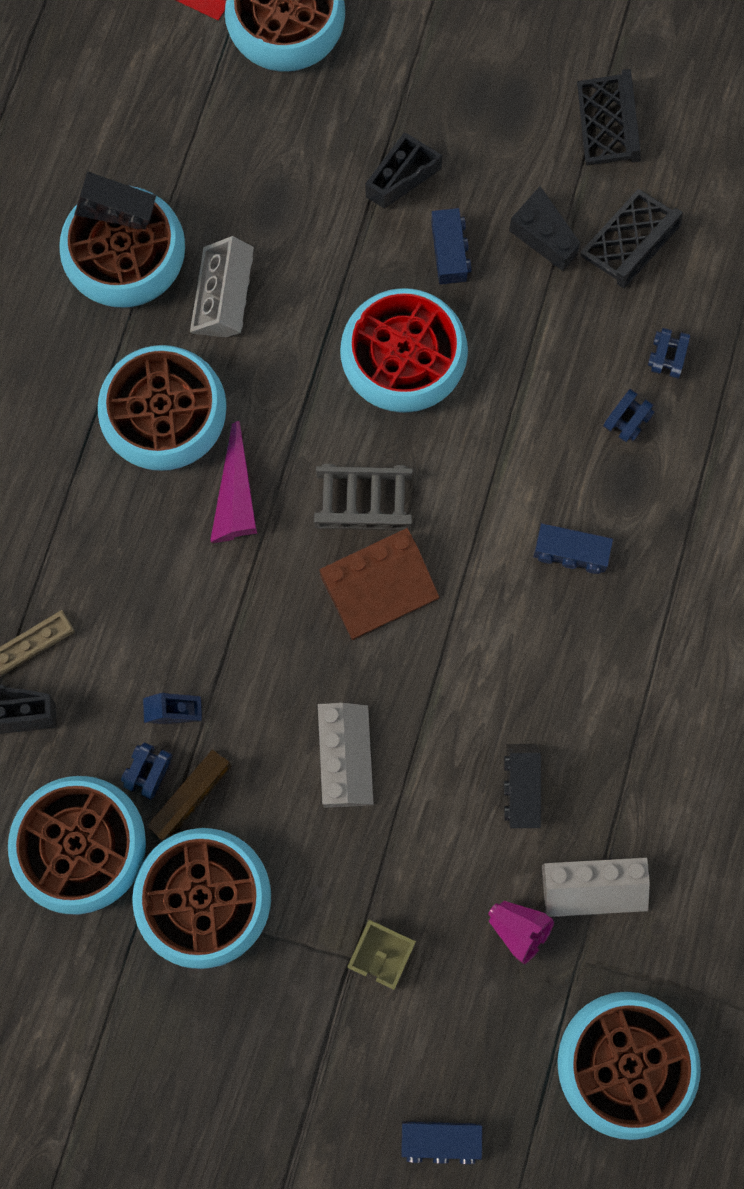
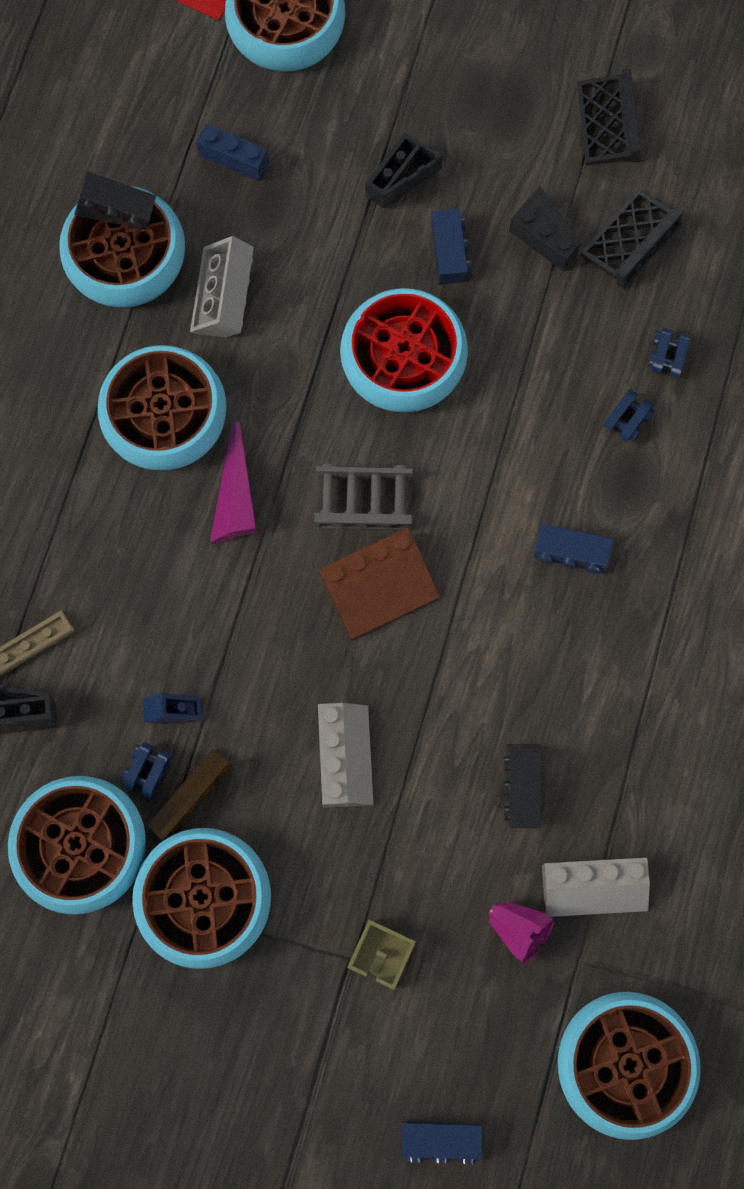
(232, 152): none -> dark blue brick

